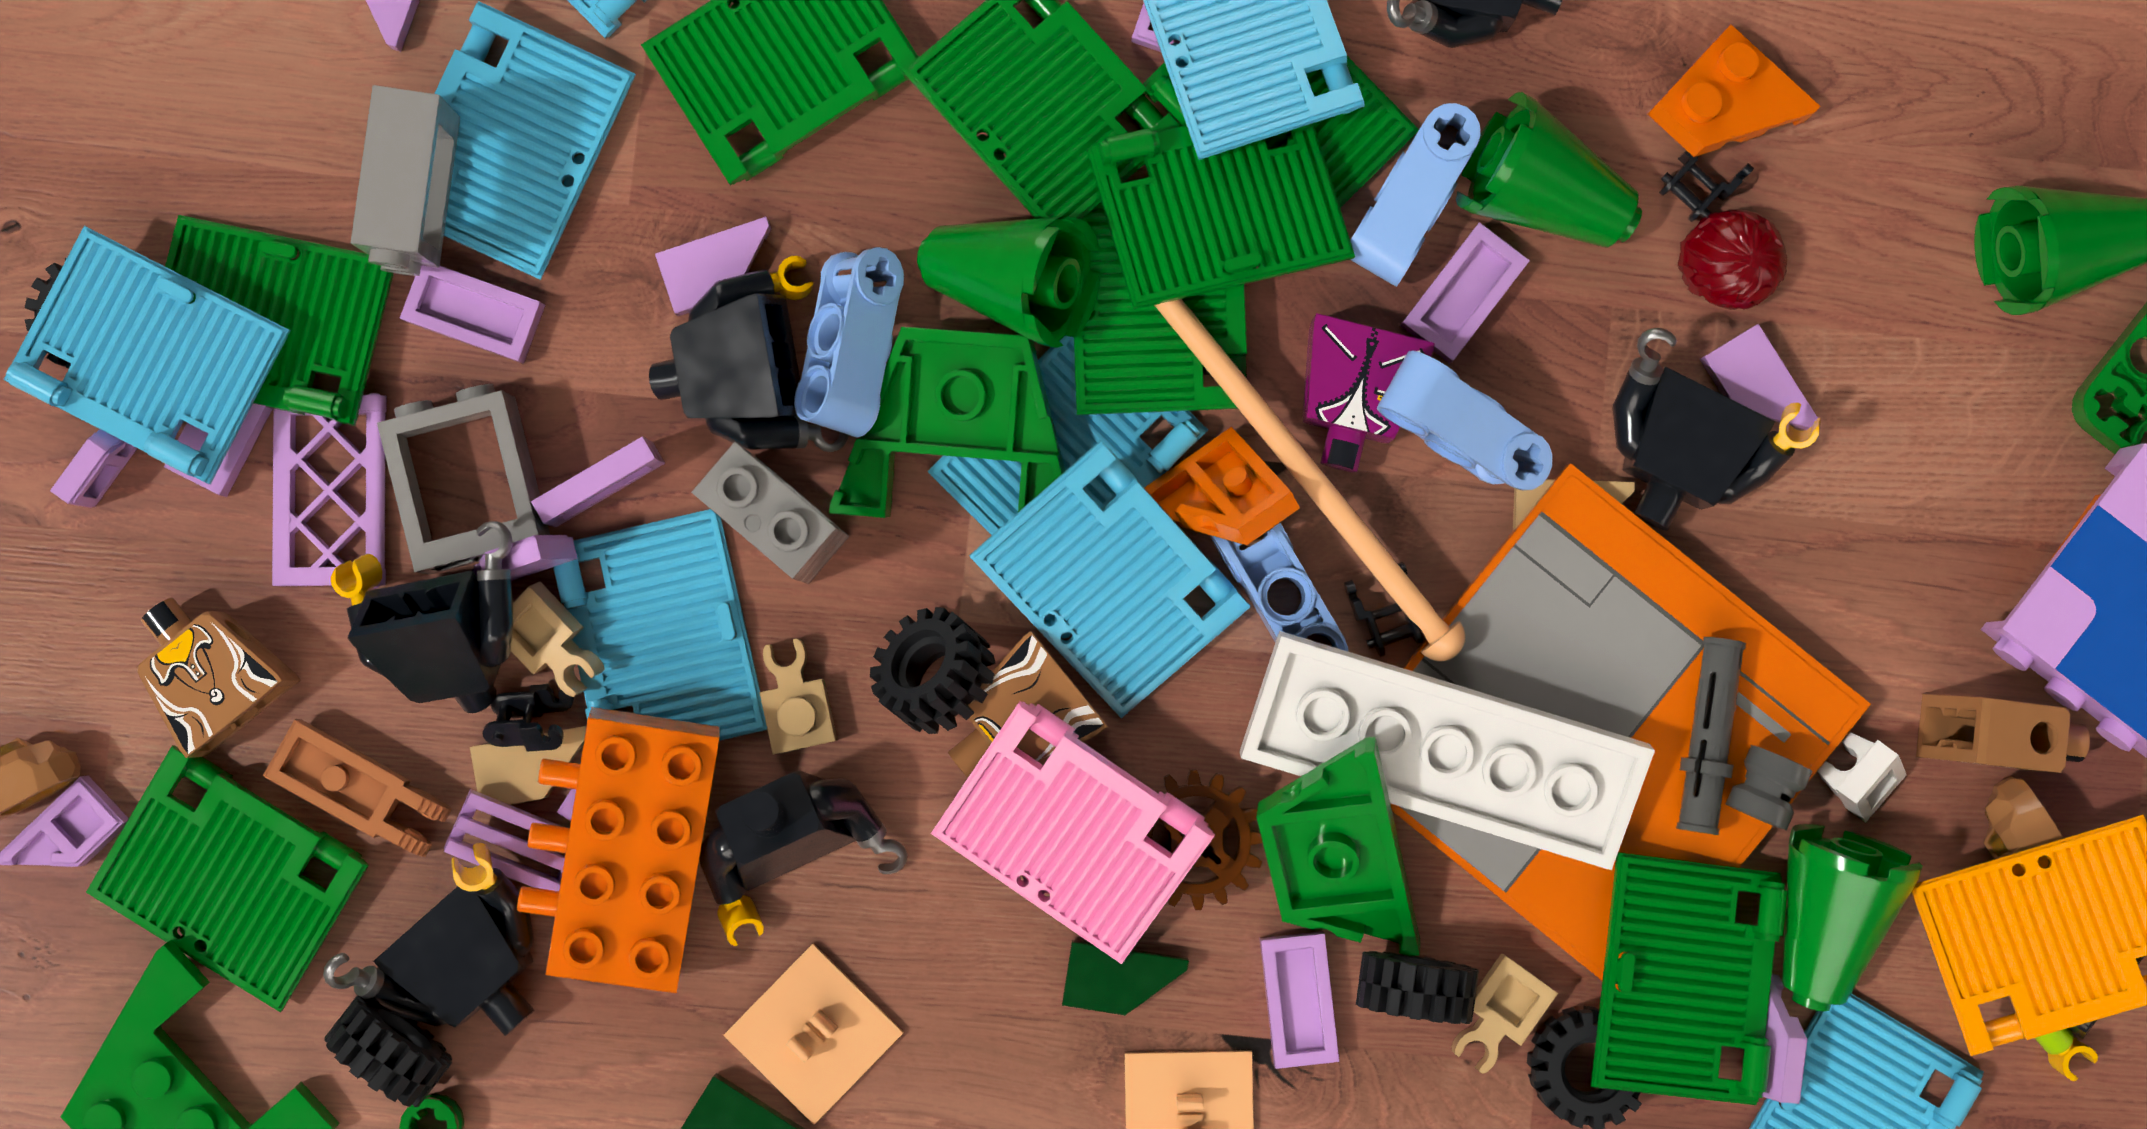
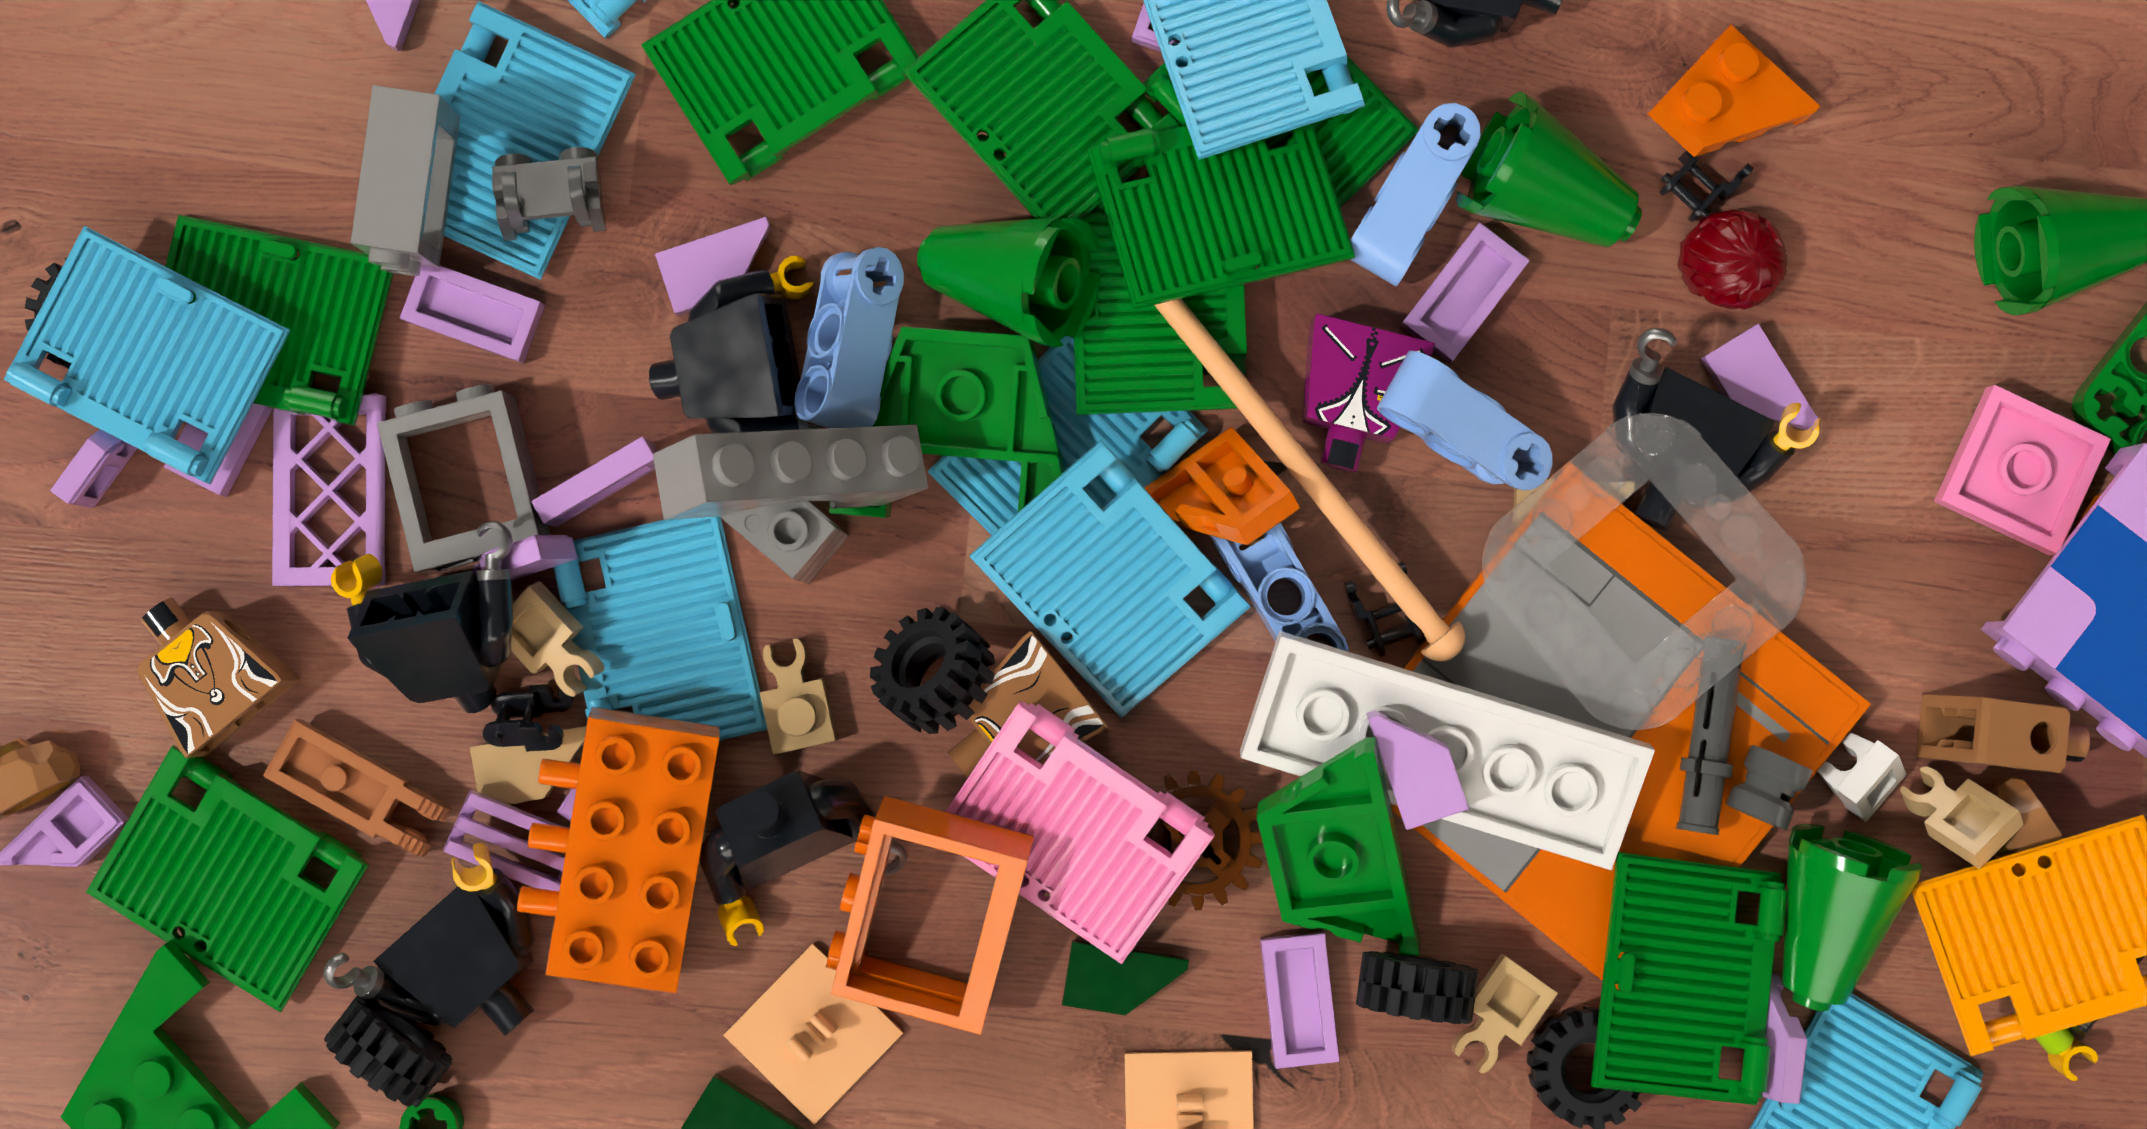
(547, 190): none -> dark grey piece
(758, 469): none -> light grey arch
(906, 988): none -> orange window
(1418, 772): none -> lavender tile
(1718, 510): none -> clear plate
(1964, 820): none -> tan plate
(2022, 470): none -> bright pink plate

